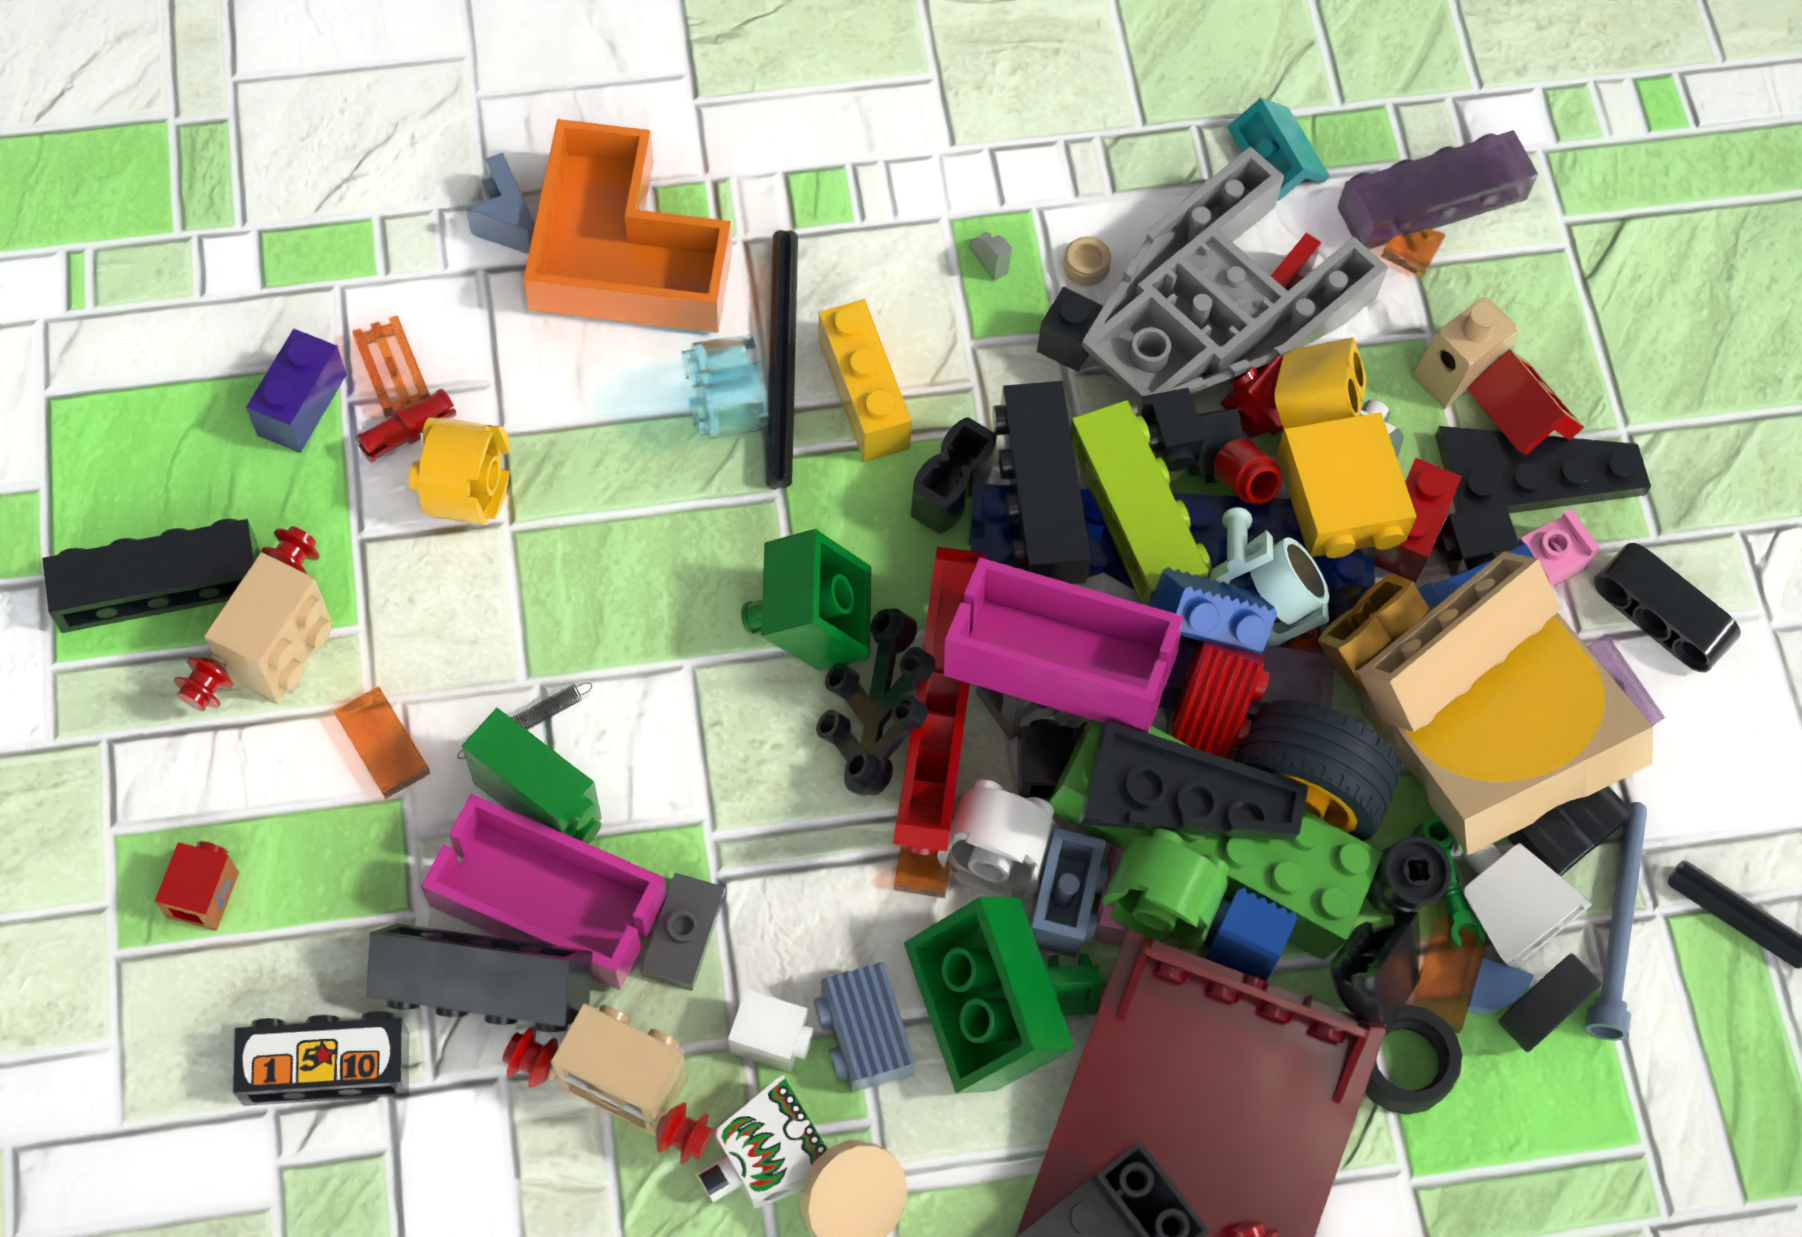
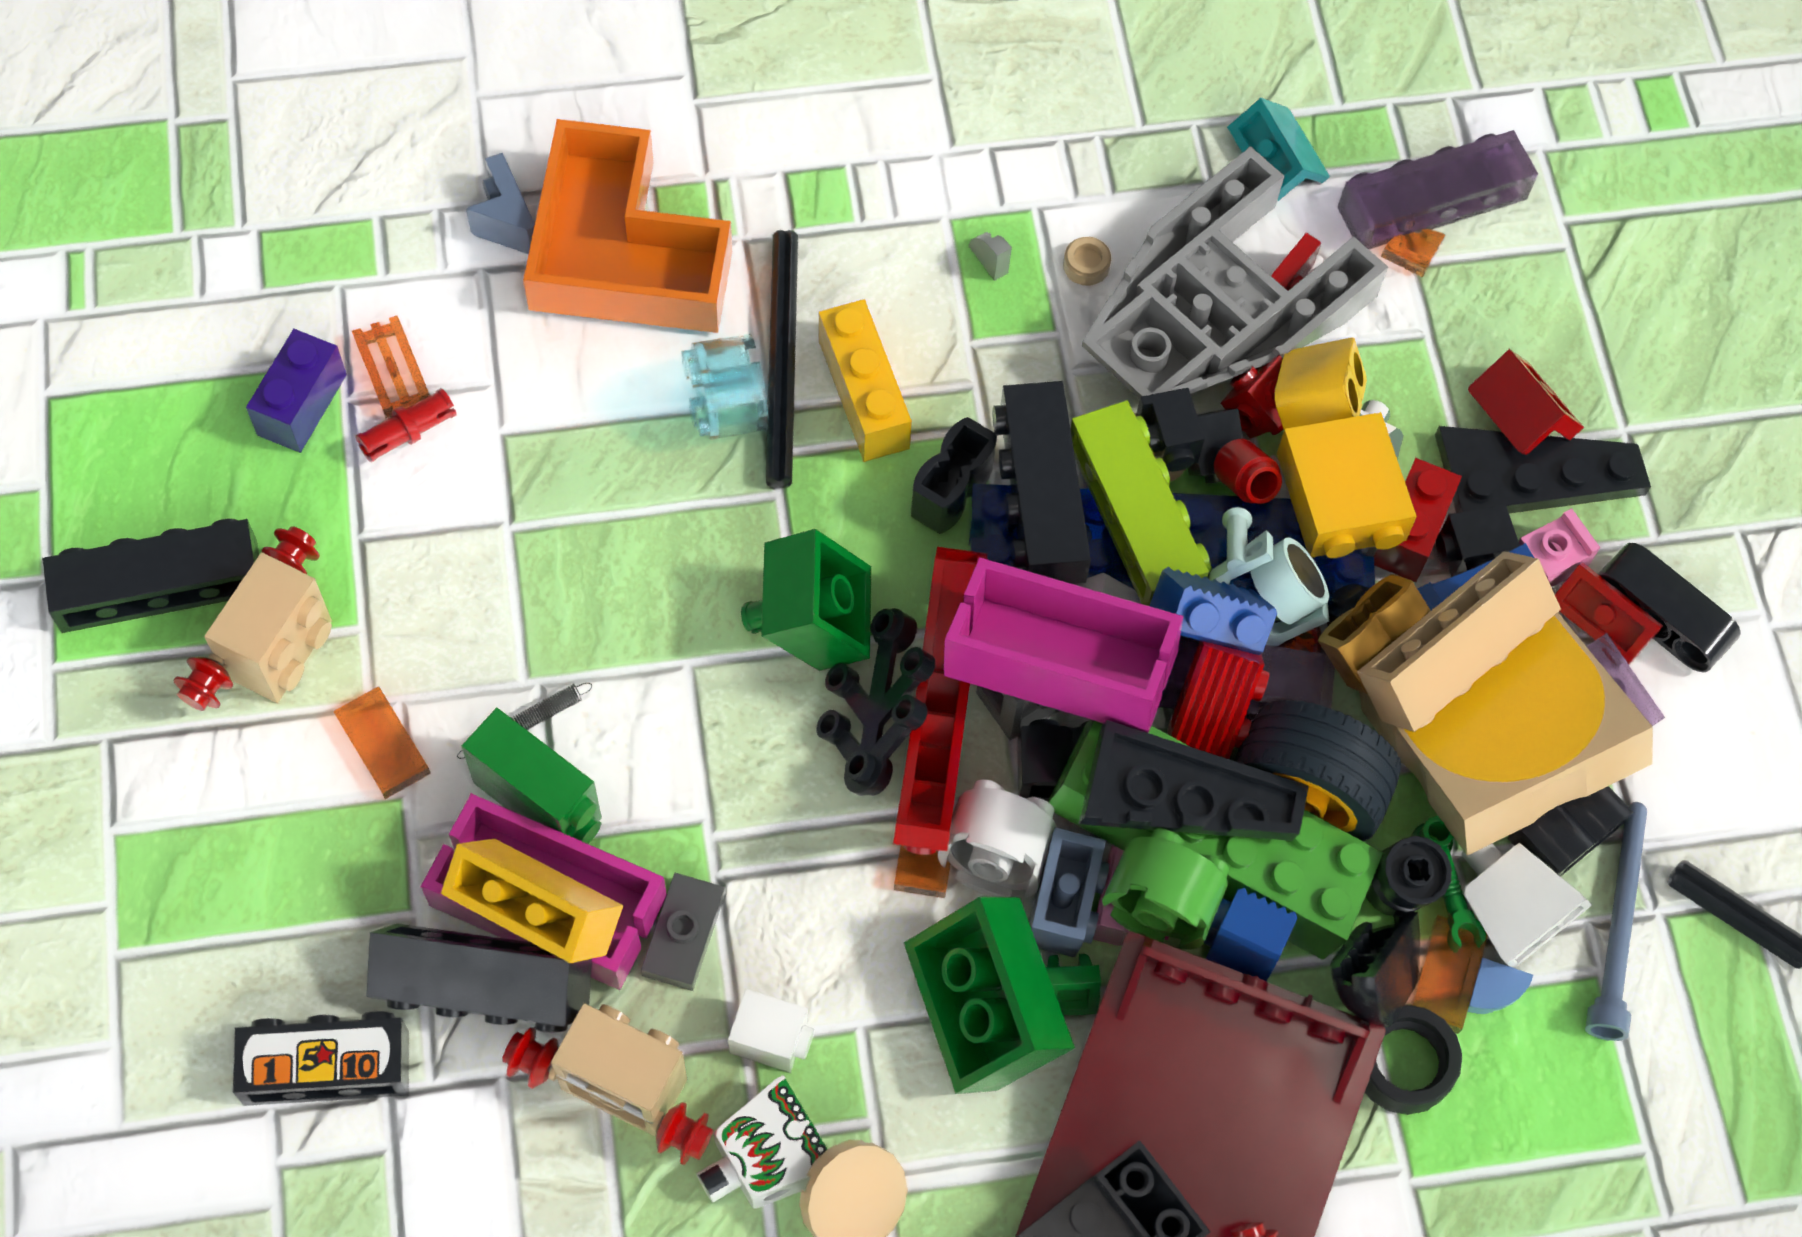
(197, 884): red brick -> none
(461, 470): yellow brick -> none
(531, 900): none -> yellow brick
(865, 1027): sand blue brick -> none
(1066, 328): black brick -> none
(1475, 341): tan torso -> none
(1549, 1002): black tyre -> none
(1603, 609): none -> red plate

